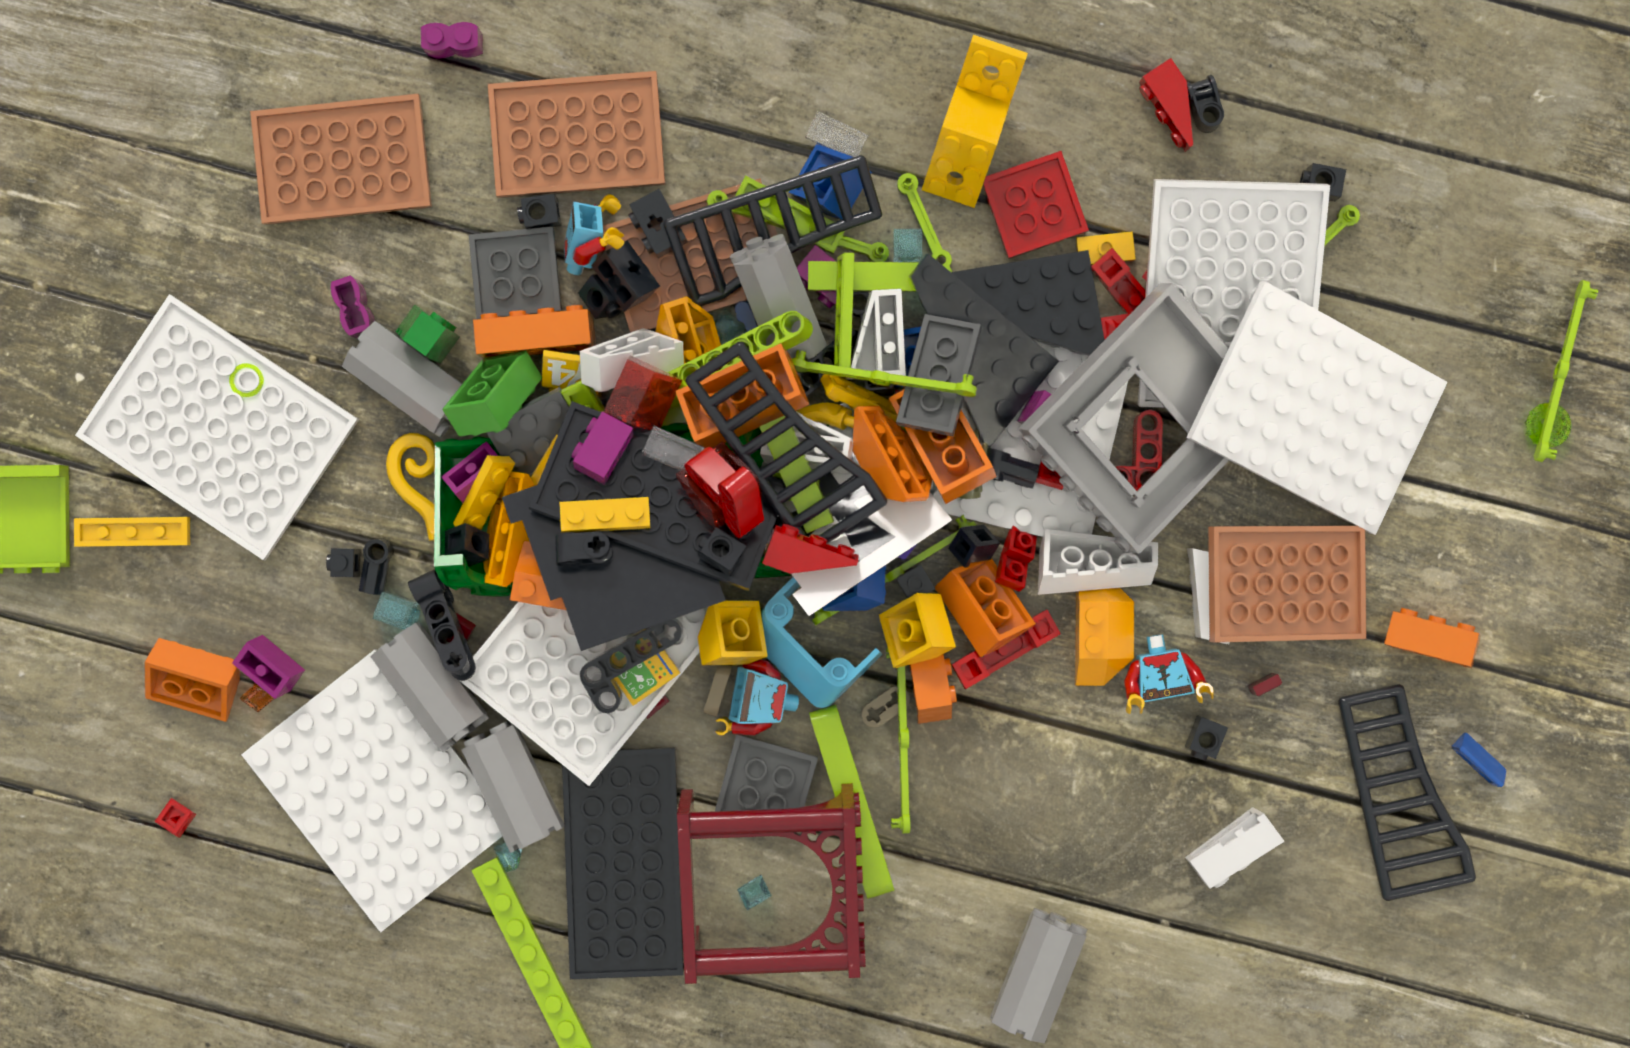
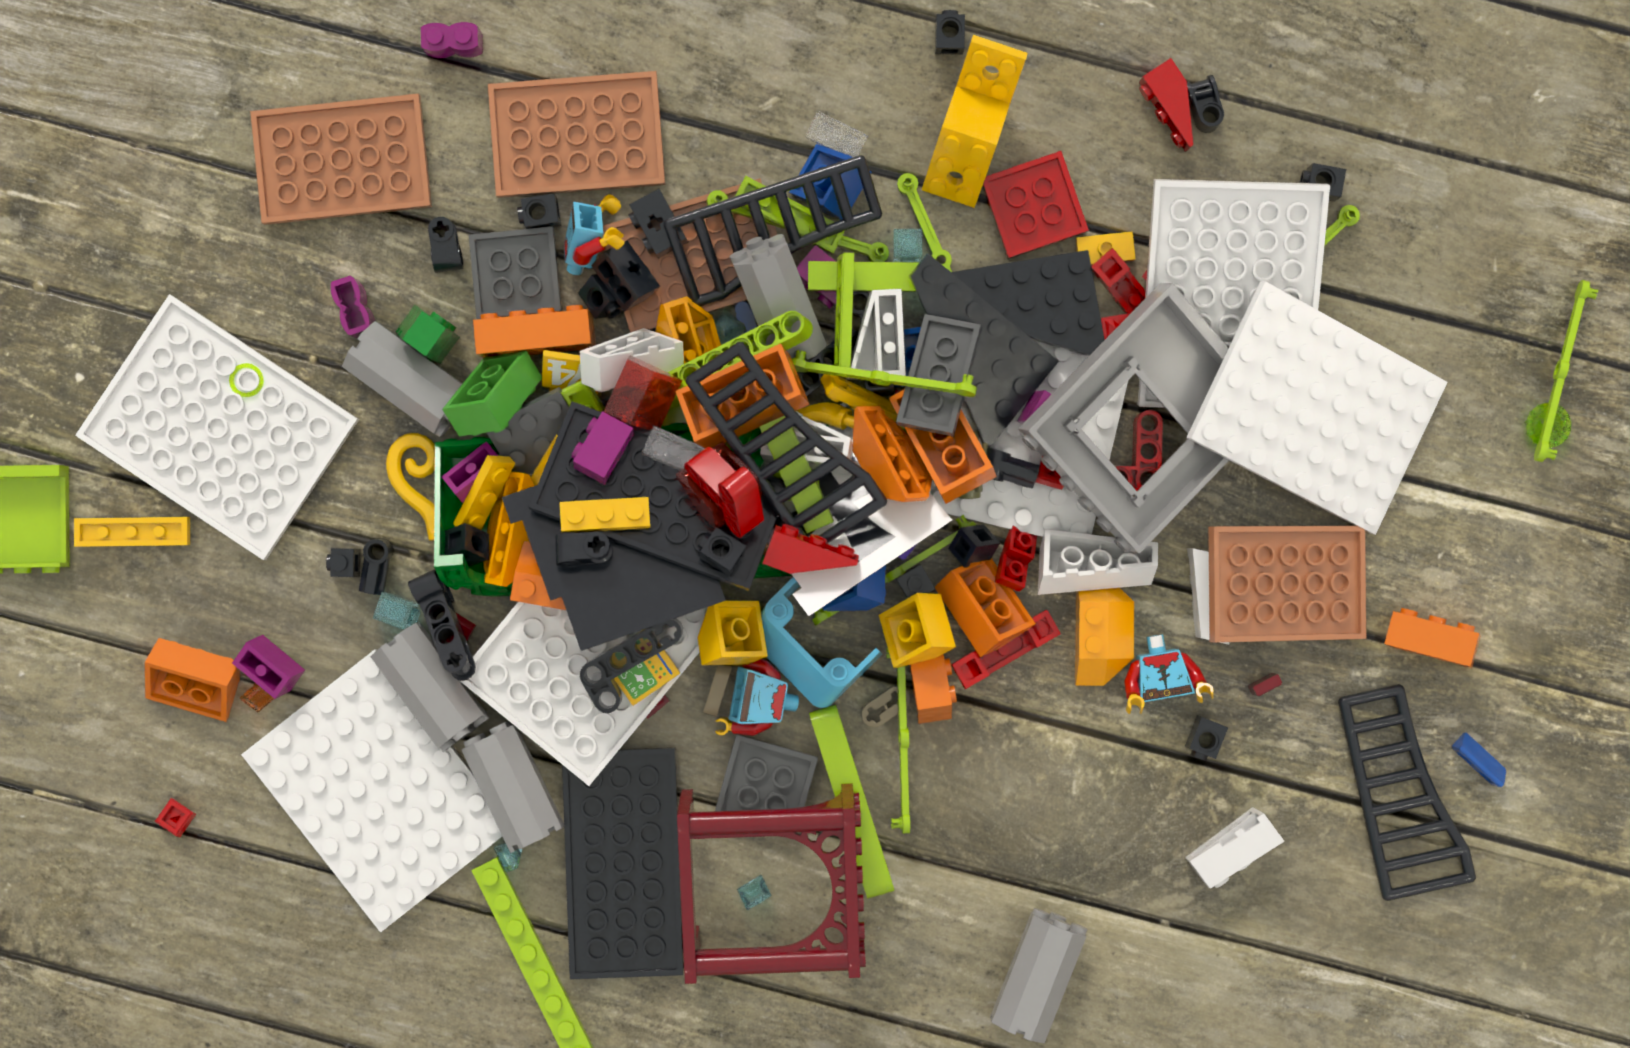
(445, 251): none -> black piece
(950, 45): none -> black brick

